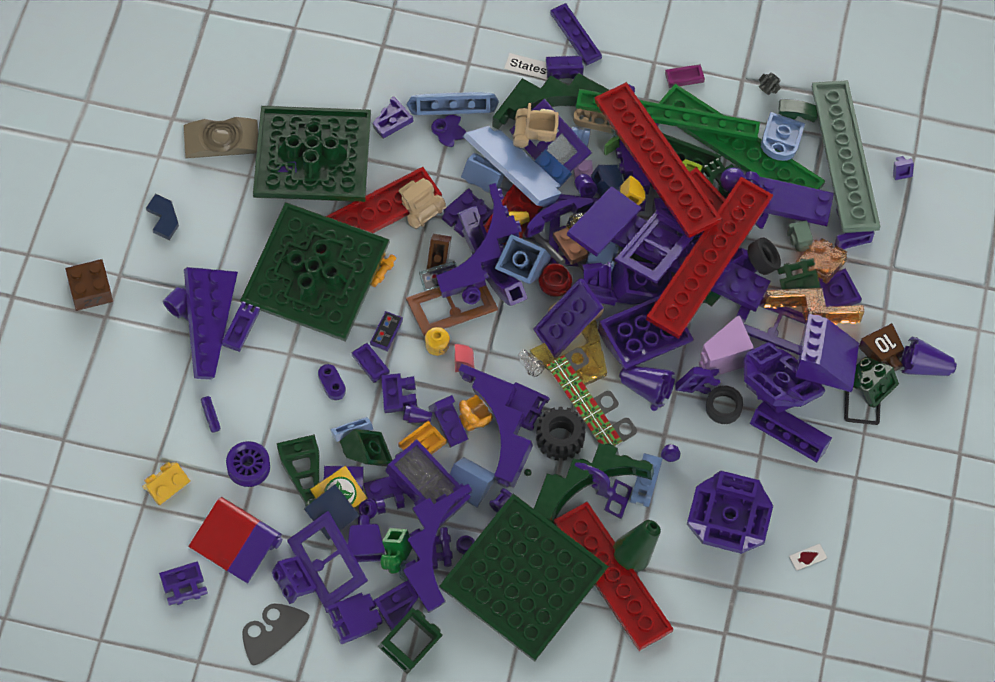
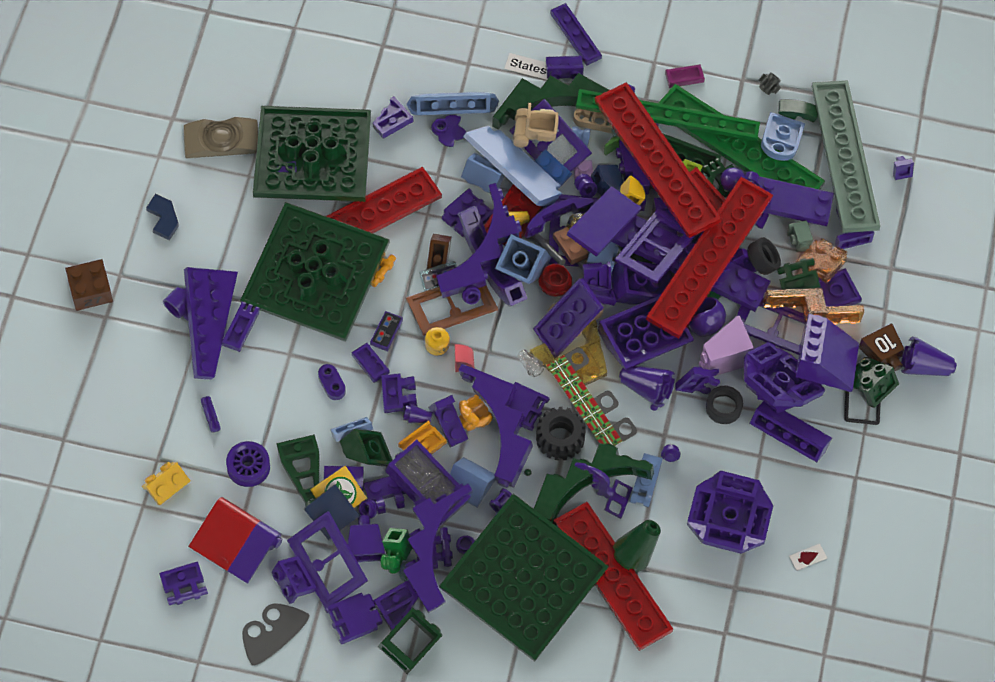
(421, 202): tan piece -> none
(708, 318): none -> dark purple piece

